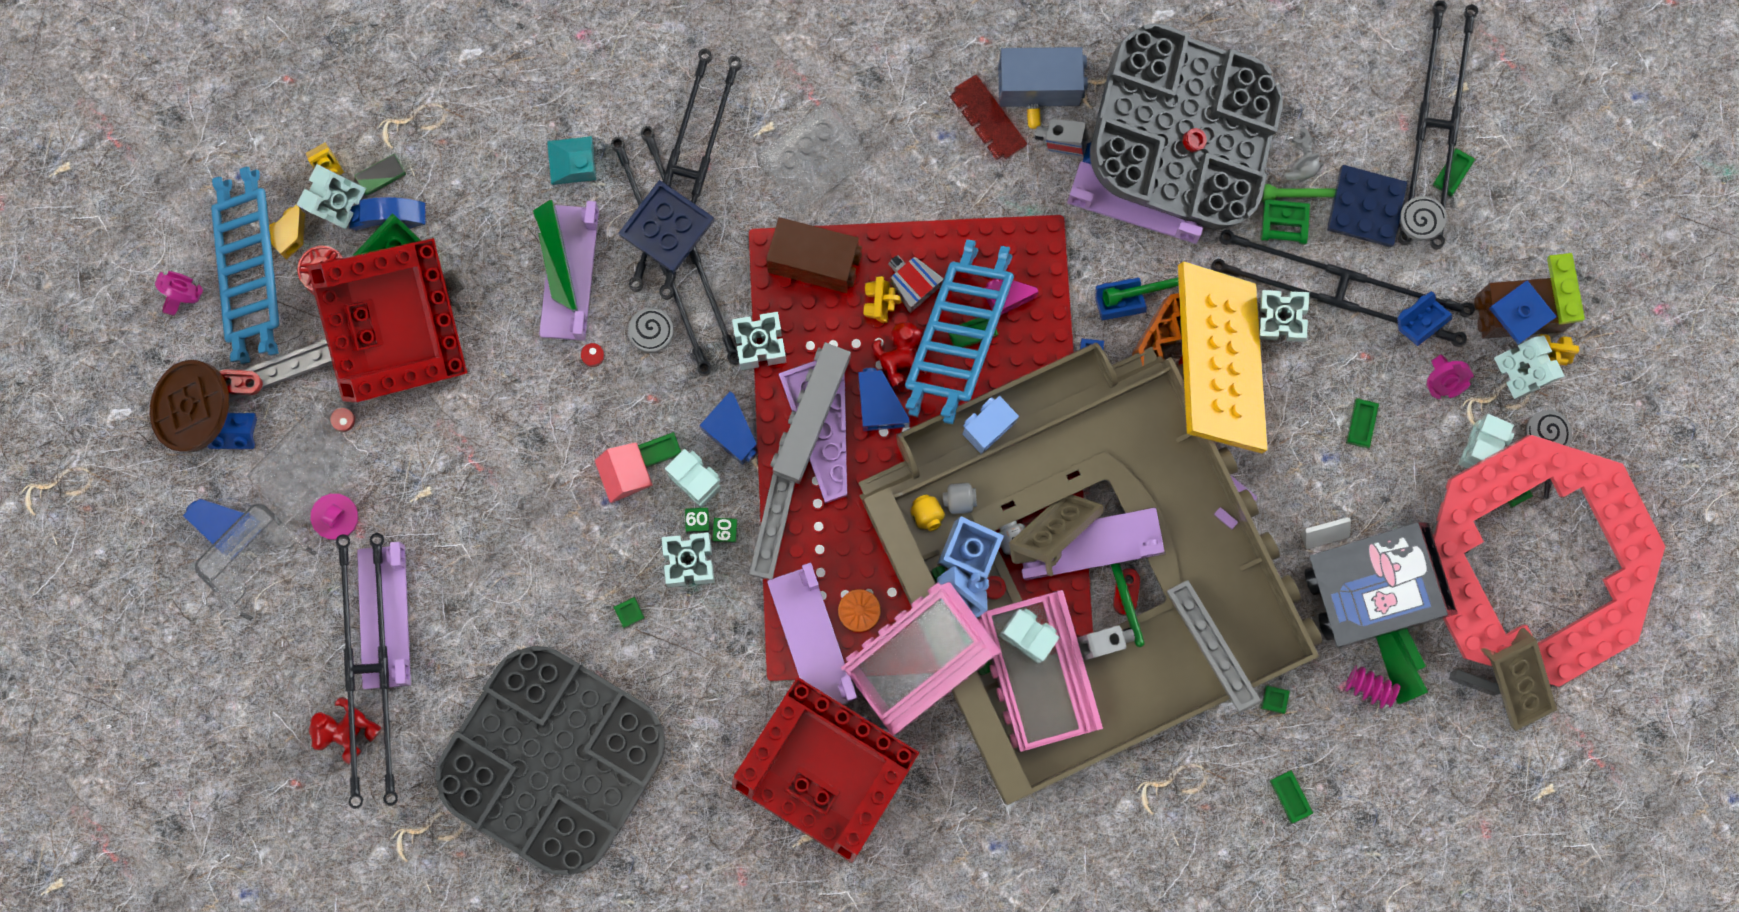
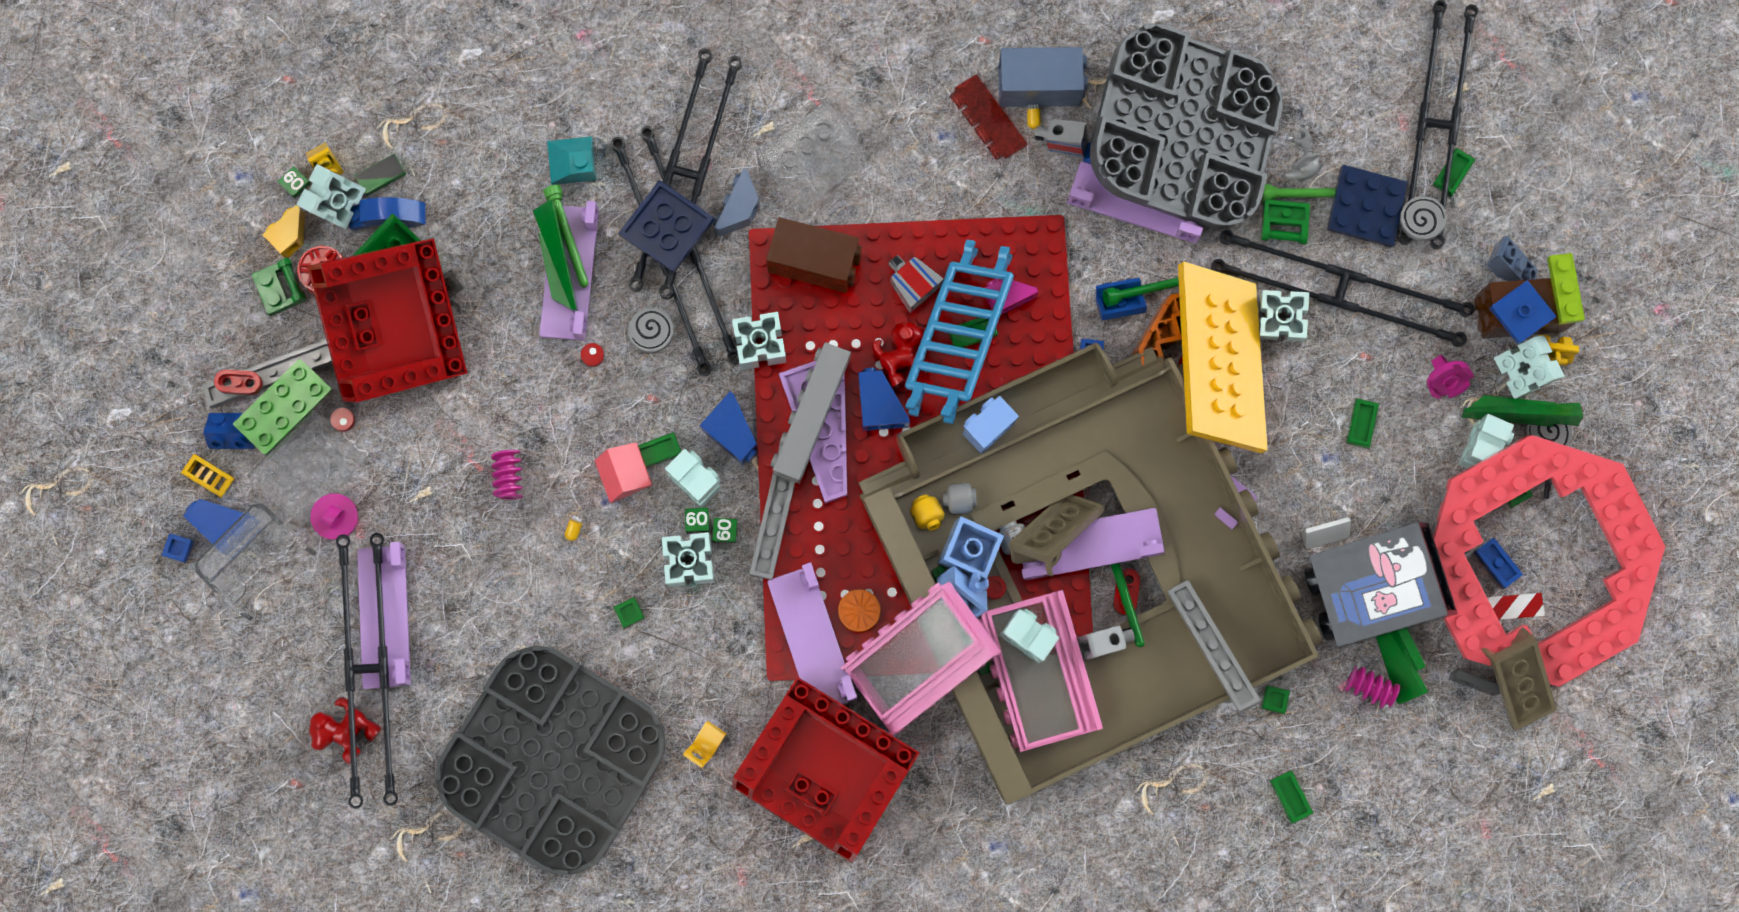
(177, 289): dark pink tile -> none
(177, 548): none -> blue plate
(189, 406): reddish brown plate -> none
(191, 465): none -> yellow slope
(265, 329): dark azure bar -> none
(272, 291): none -> plate
(282, 407): none -> bright green bracket
(294, 182): none -> green tile
(505, 474): none -> dark pink piece
(555, 193): none -> bright green piece
(573, 529): none -> yellow piece
(705, 744): none -> yellow bracket
(738, 206): none -> sand blue slope
(884, 299): yellow hips -> none
(1194, 140): tile -> none
(1423, 319): blue bracket -> none
(1498, 563): none -> blue plate
(1510, 262): none -> sand blue slope
(1517, 606): none -> sticker
(1525, 411): none -> green wedge

